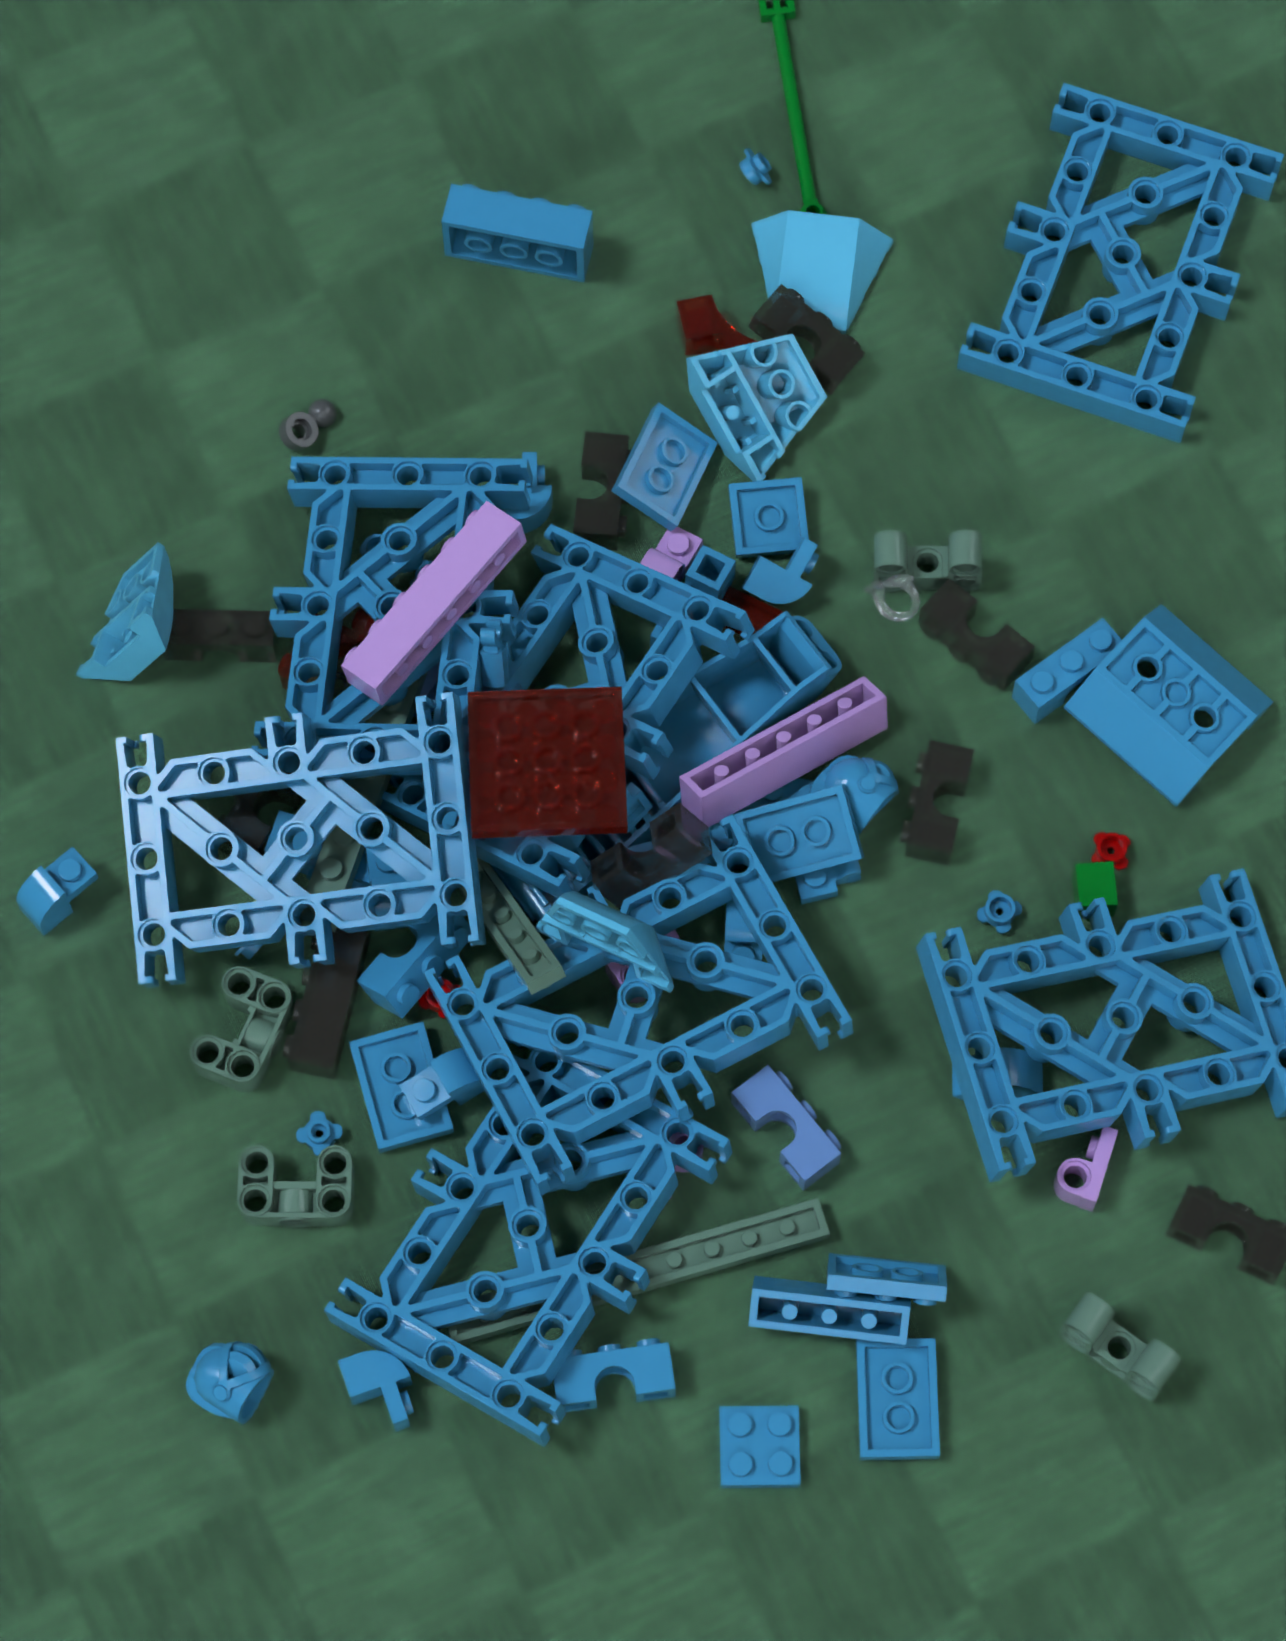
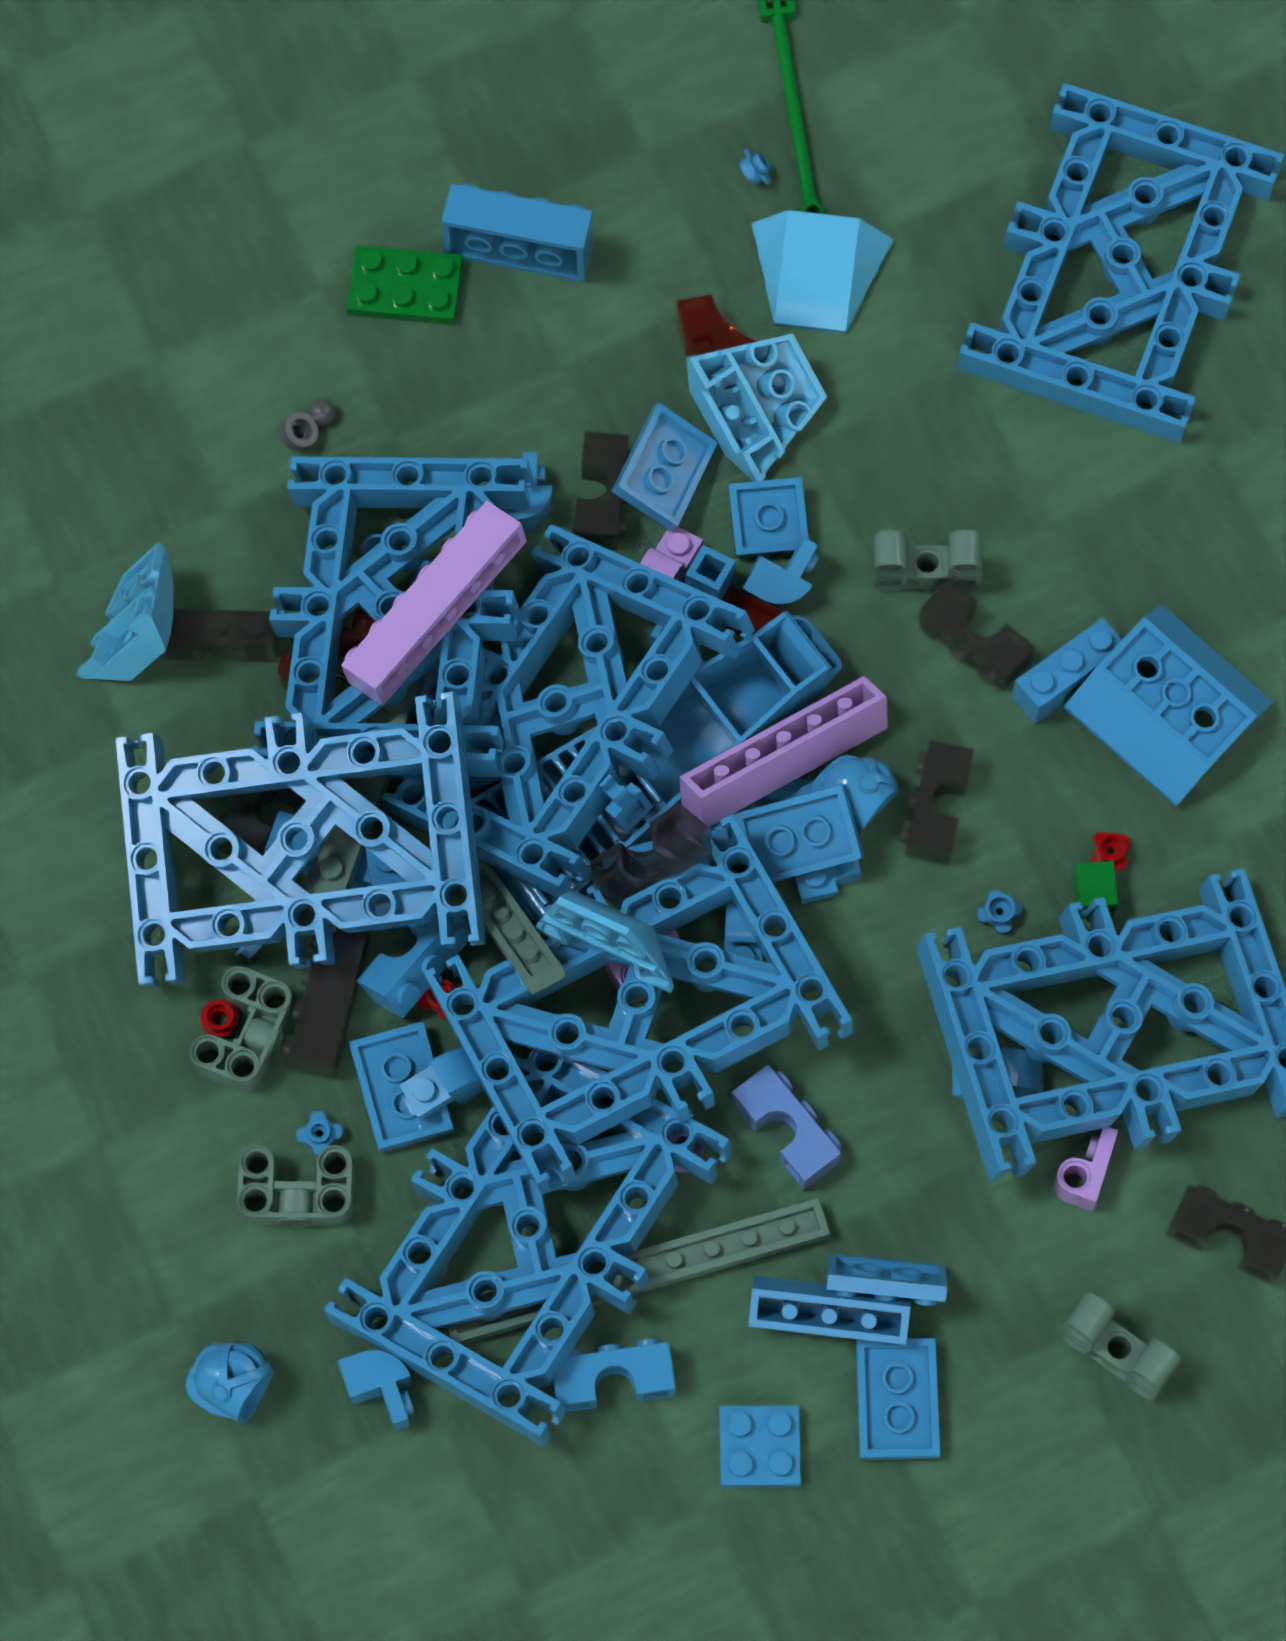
(48, 891): dark azure brick -> none
(216, 1008): none -> red plate
(404, 285): none -> green plate
(493, 655): dark azure bar -> none
(547, 762): clear red plate -> none
(834, 353): clear smoke arch -> none
(903, 581): clear piece -> none

